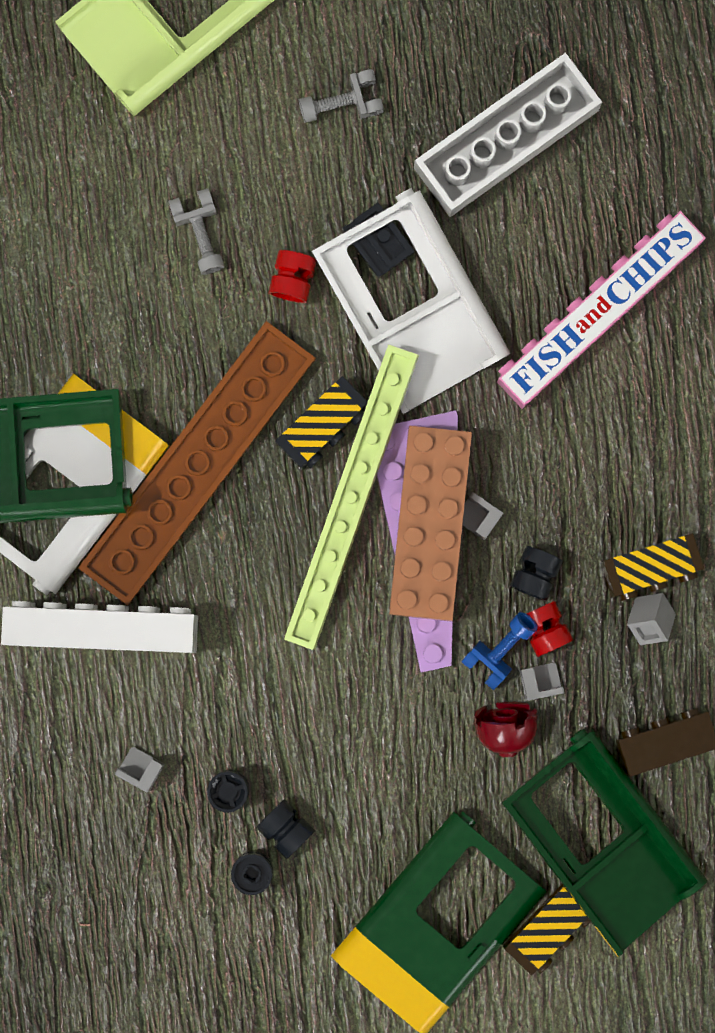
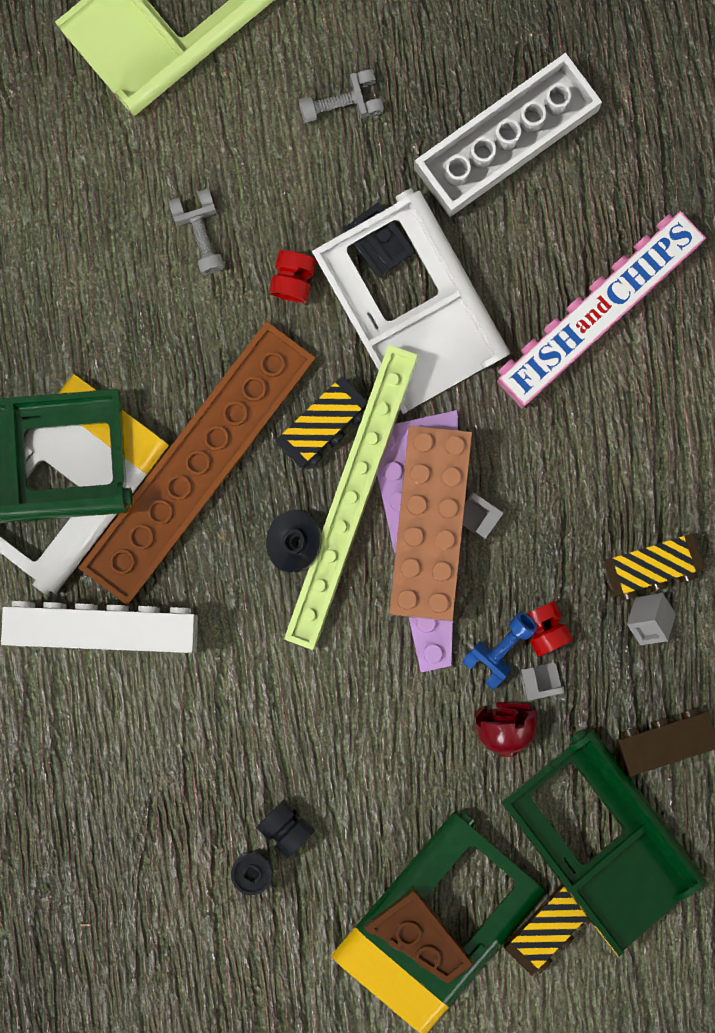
(140, 769): light grey panel -> none
(228, 791): black wheel -> none
(283, 539): none -> black dish
(420, 934): none -> reddish brown wing
(536, 573): black wheel -> none

